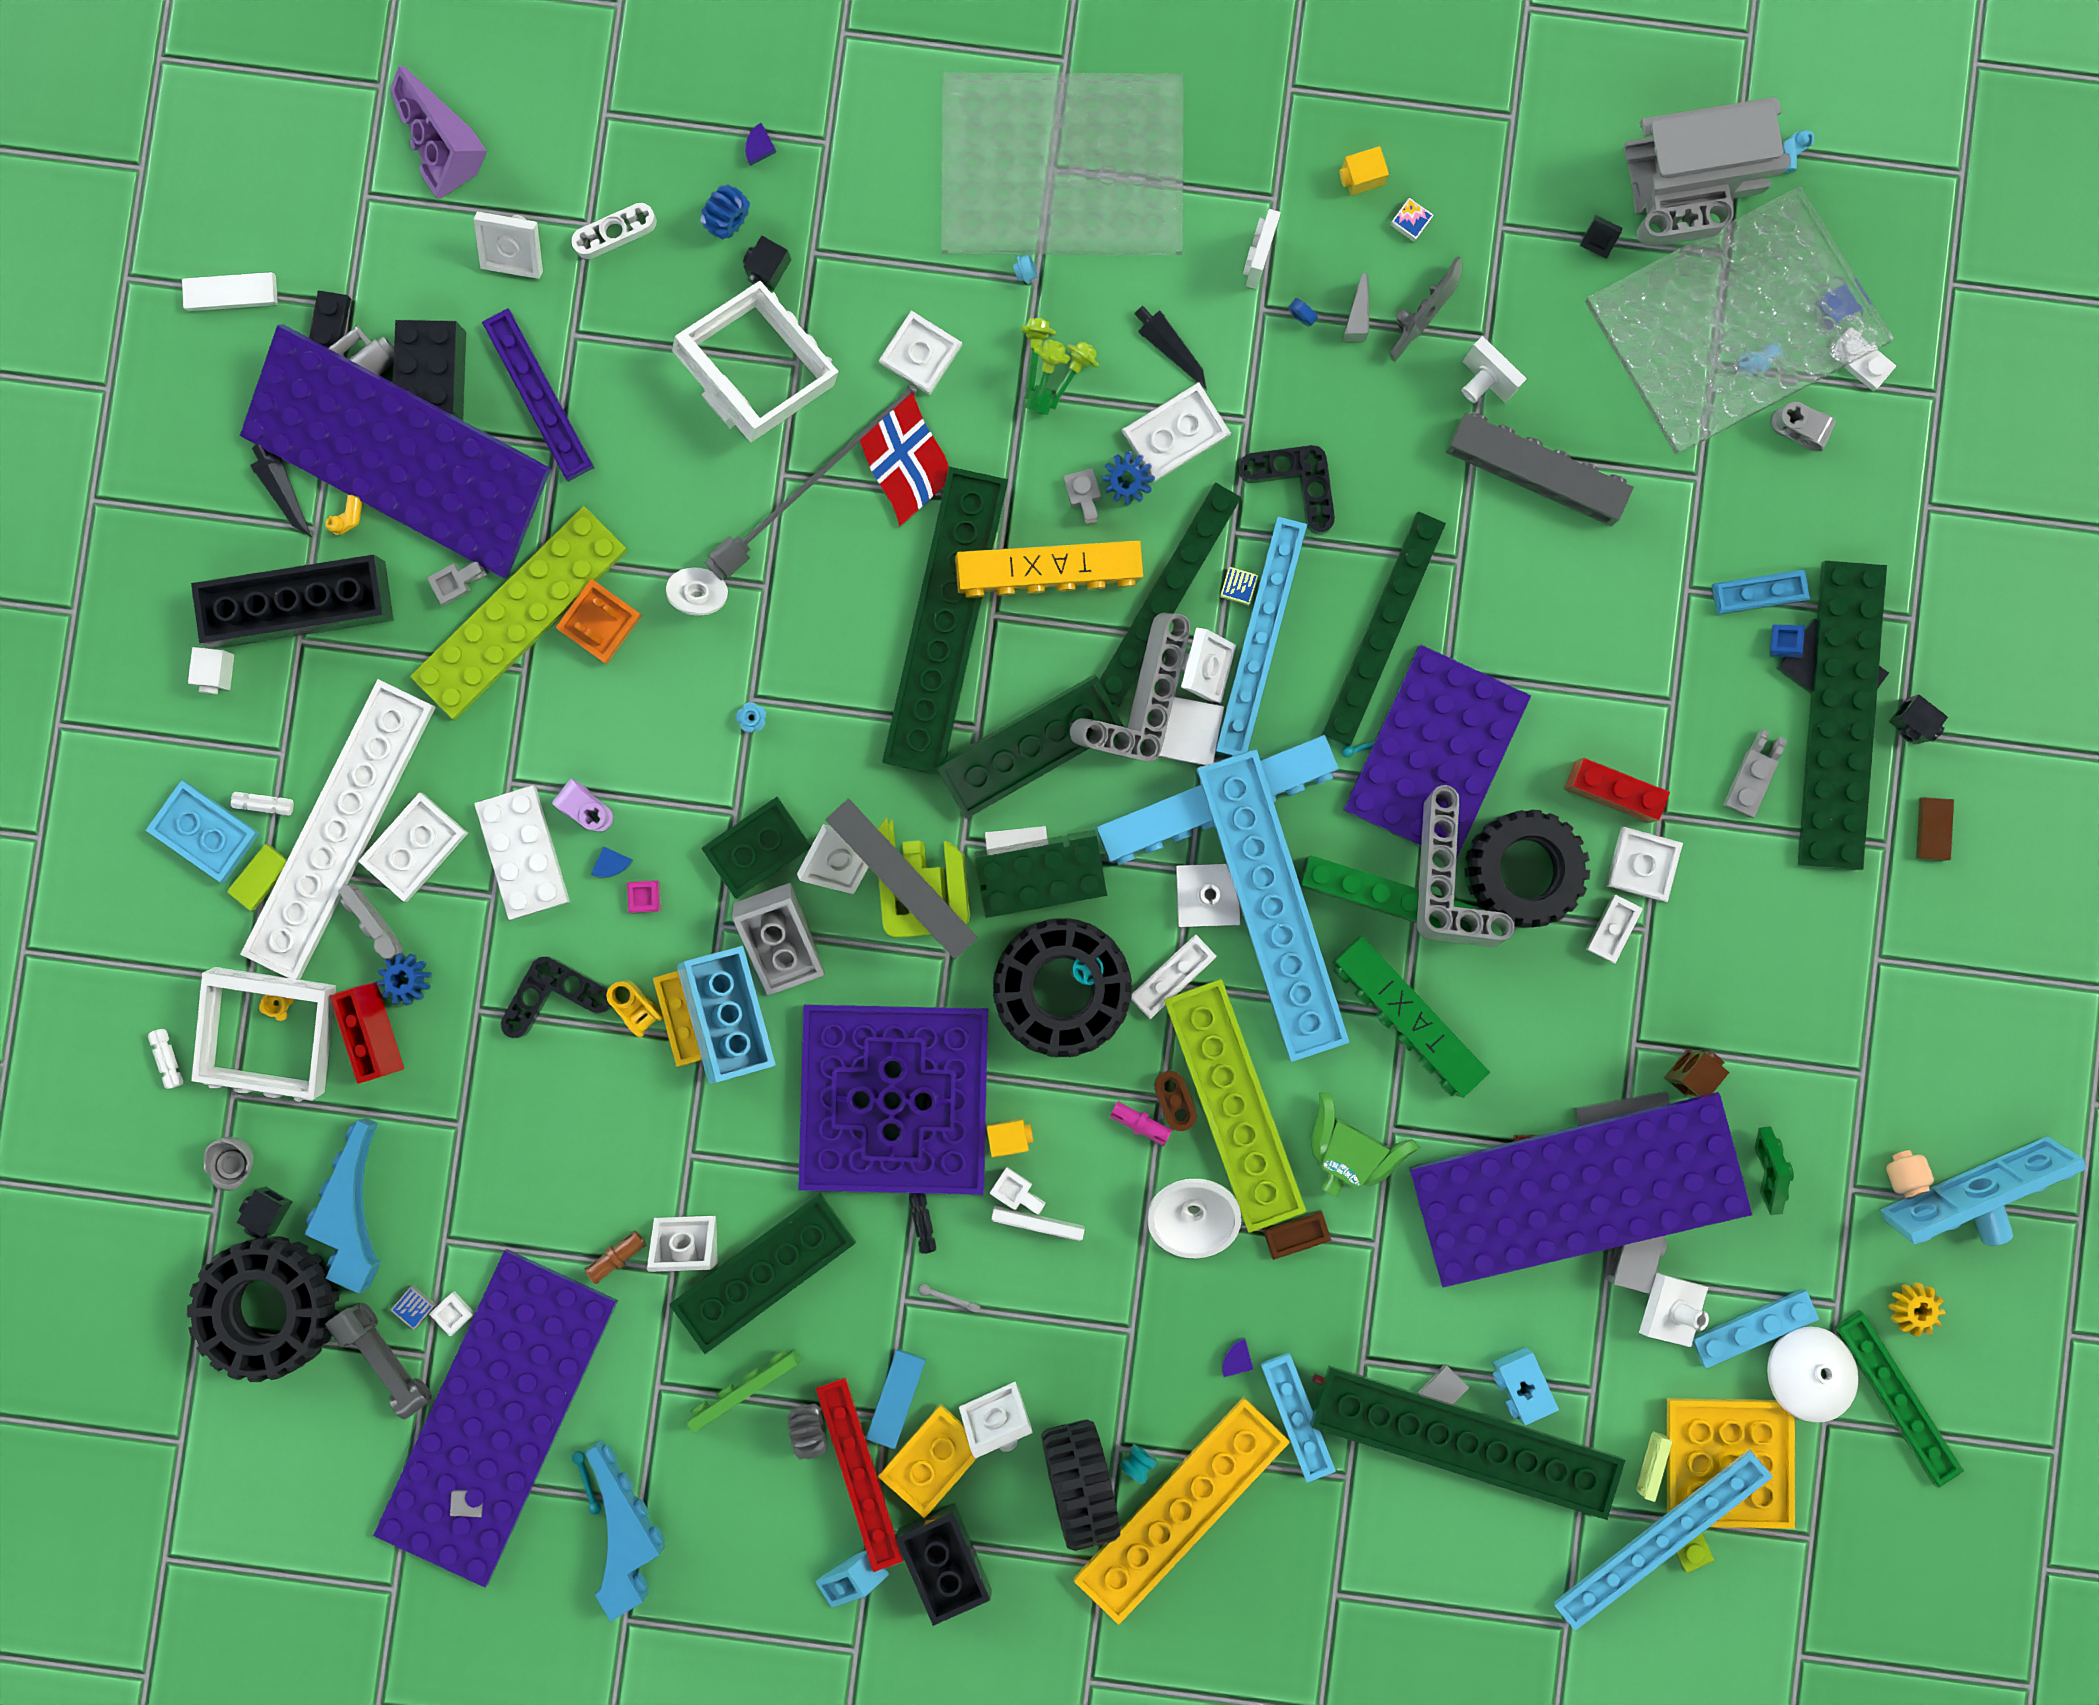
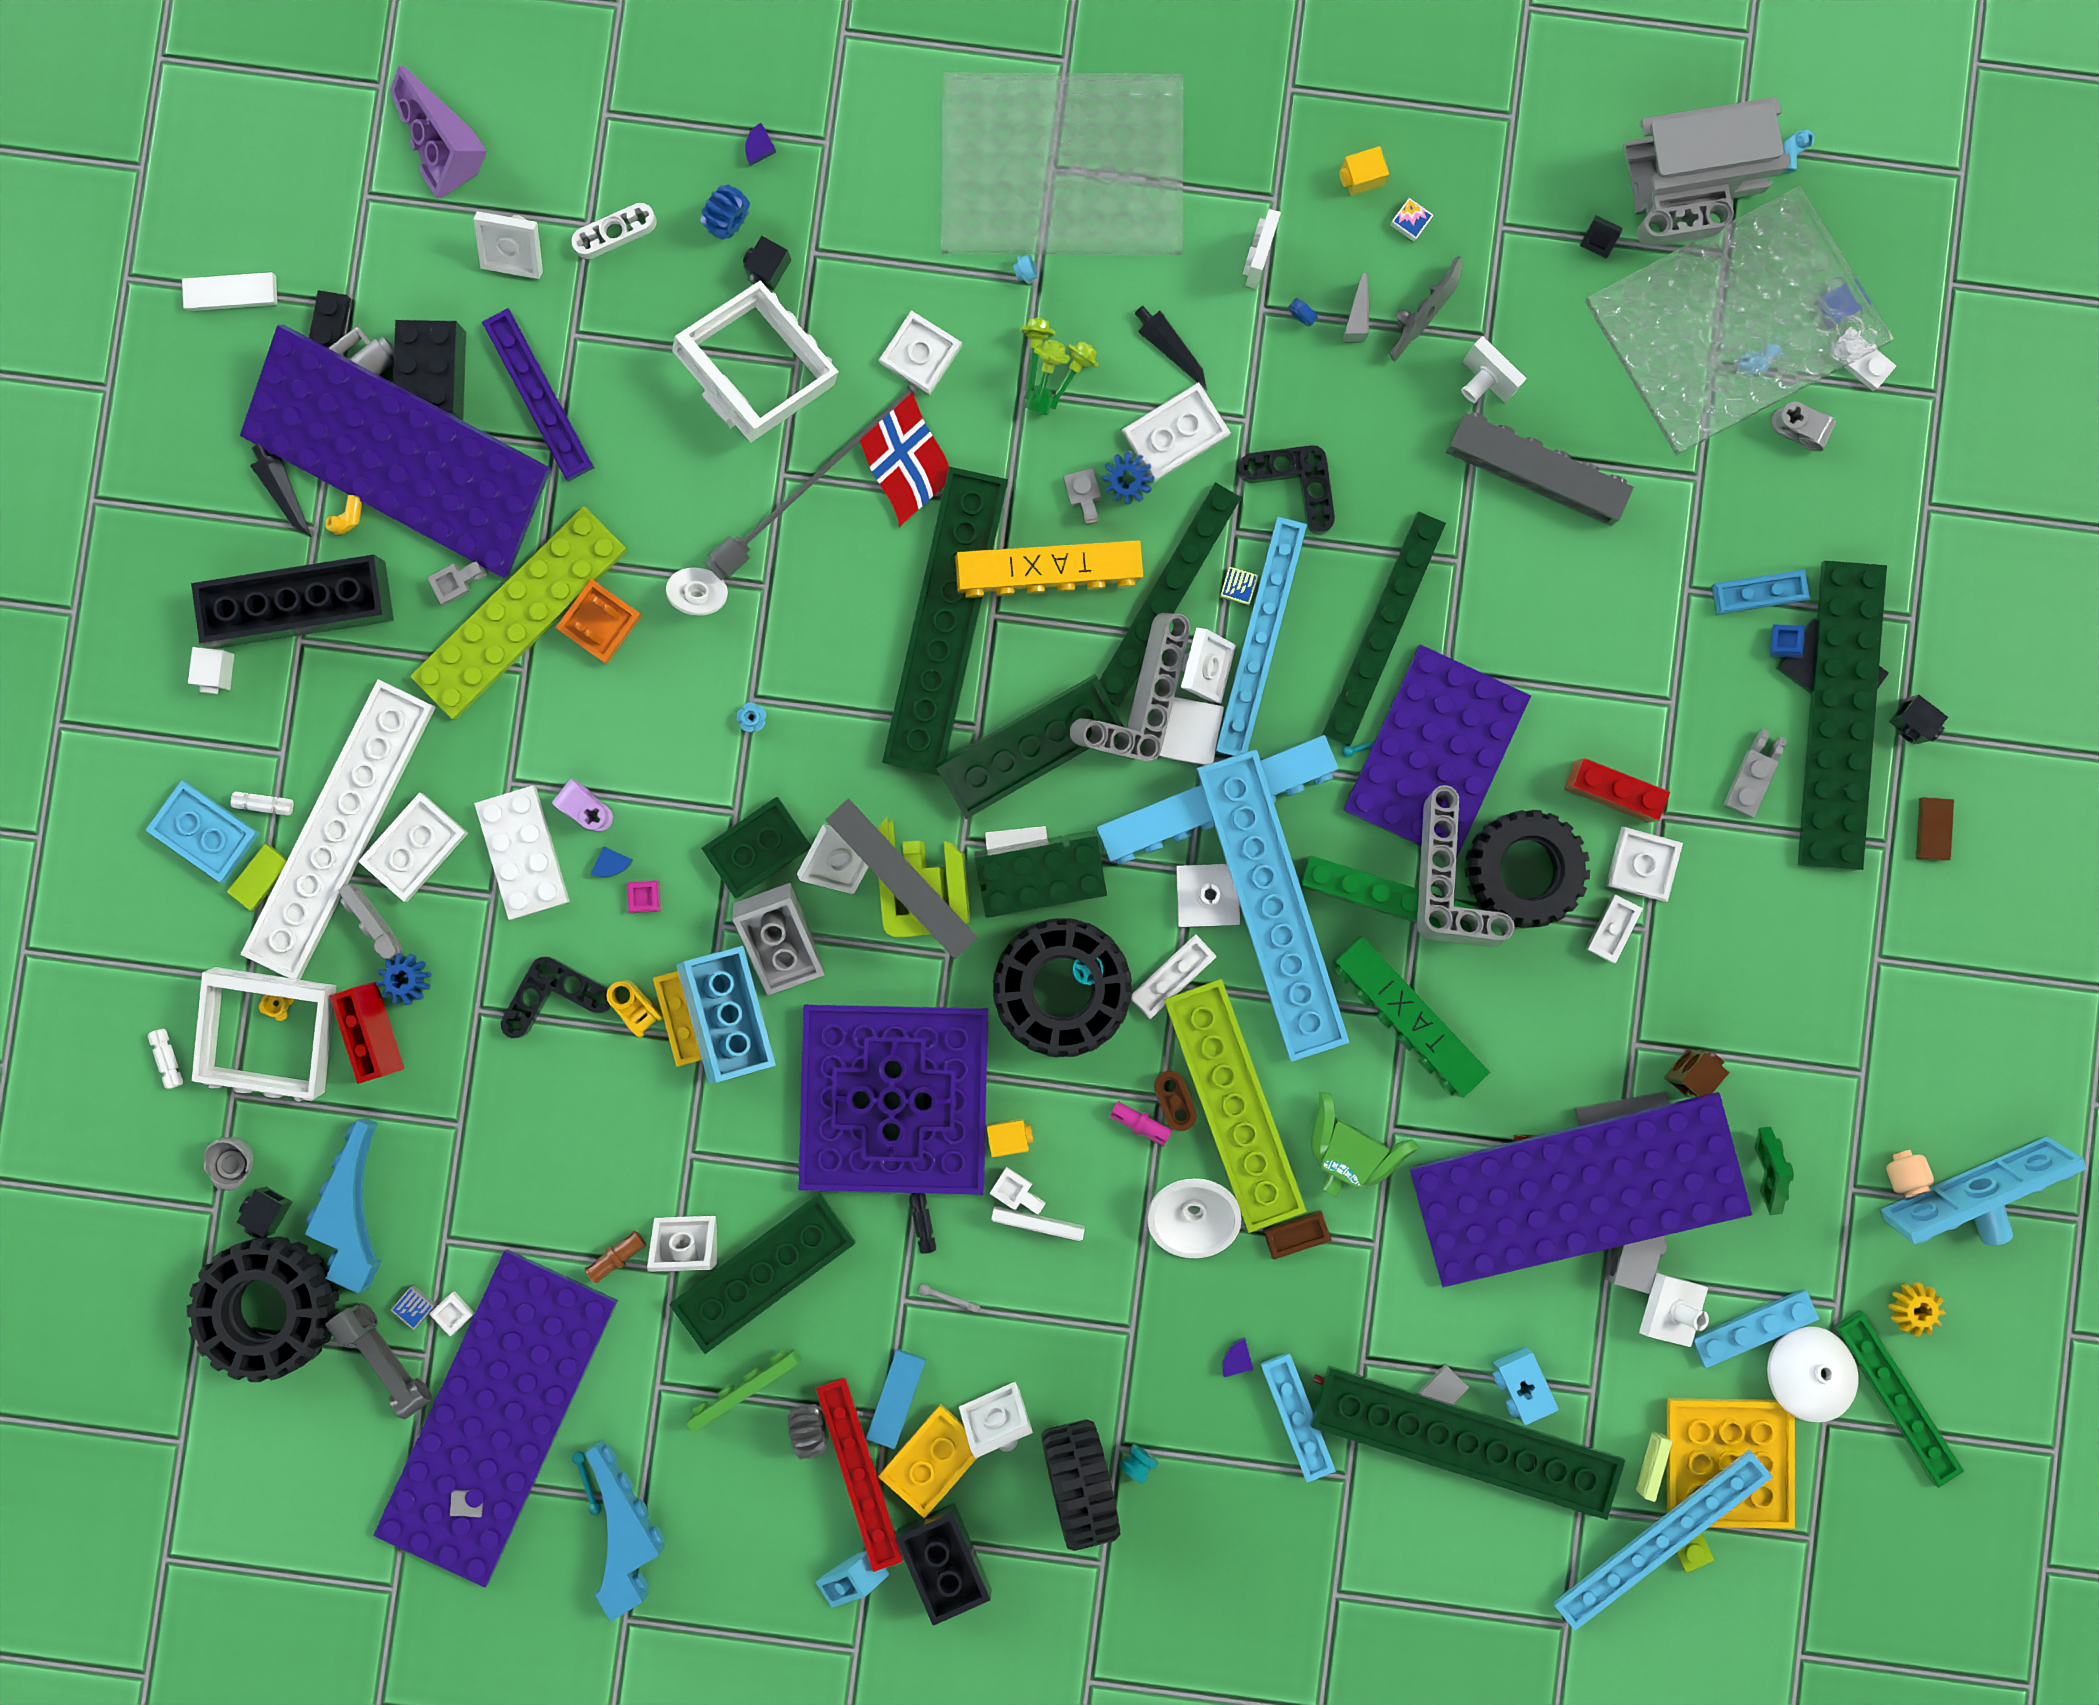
(1181, 1510): yellow plate -> none

